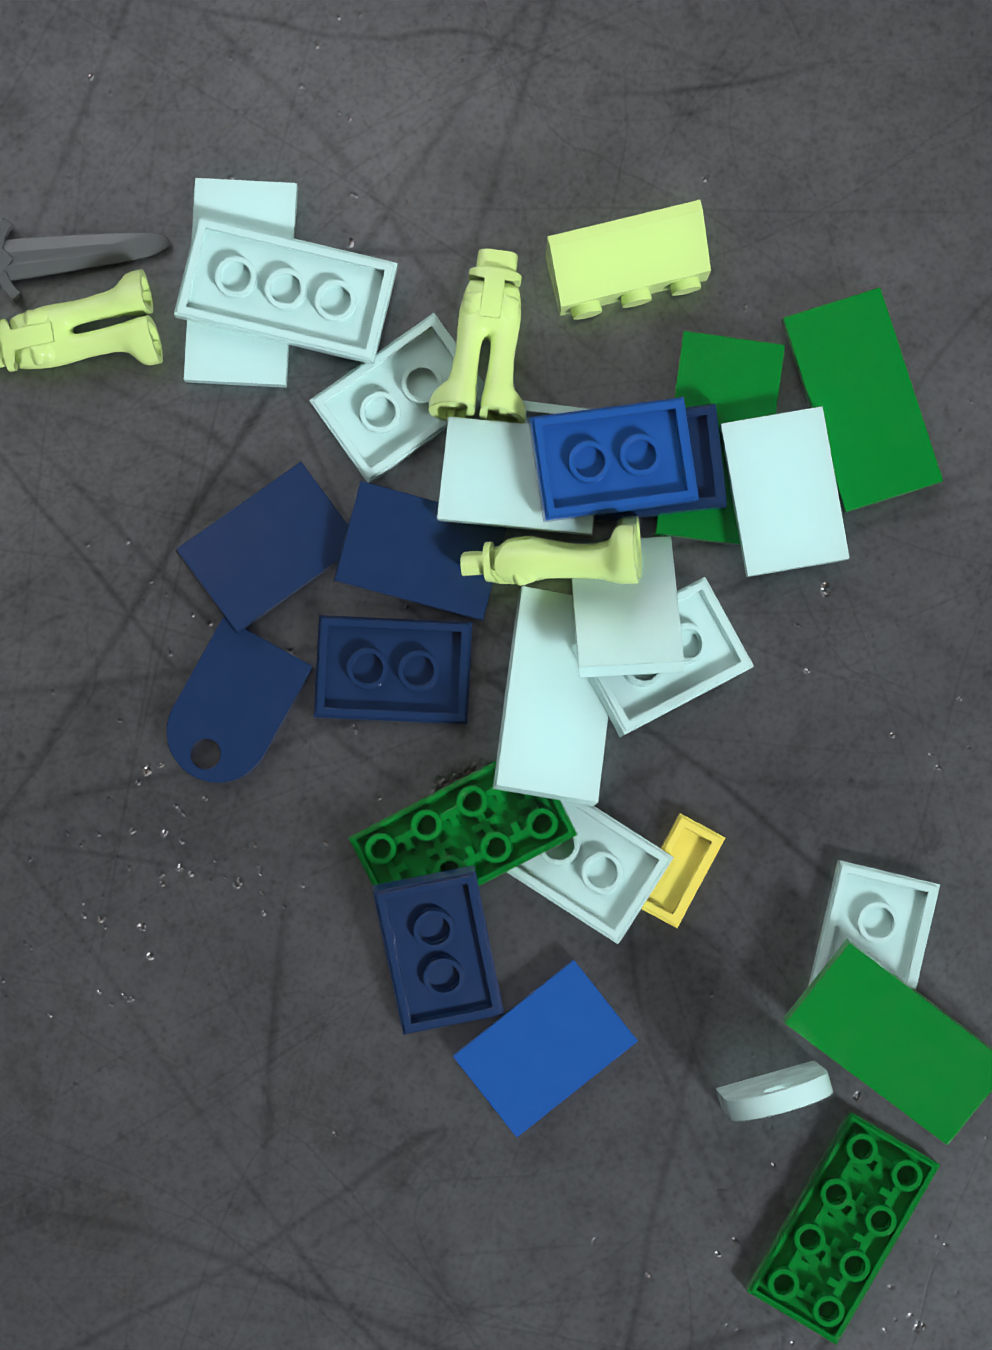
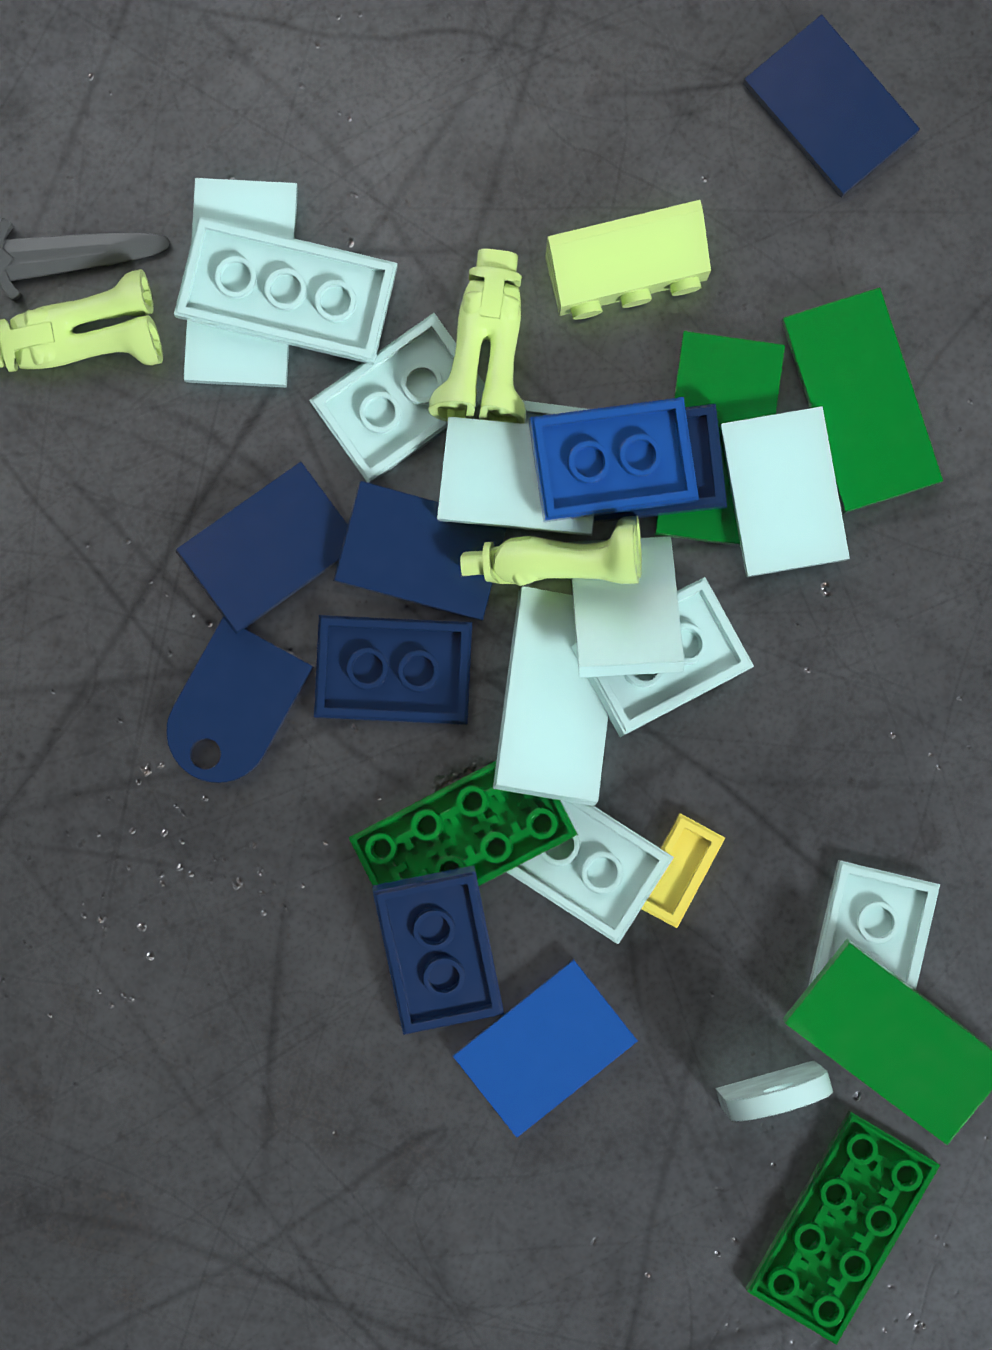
(831, 105): none -> dark blue tile

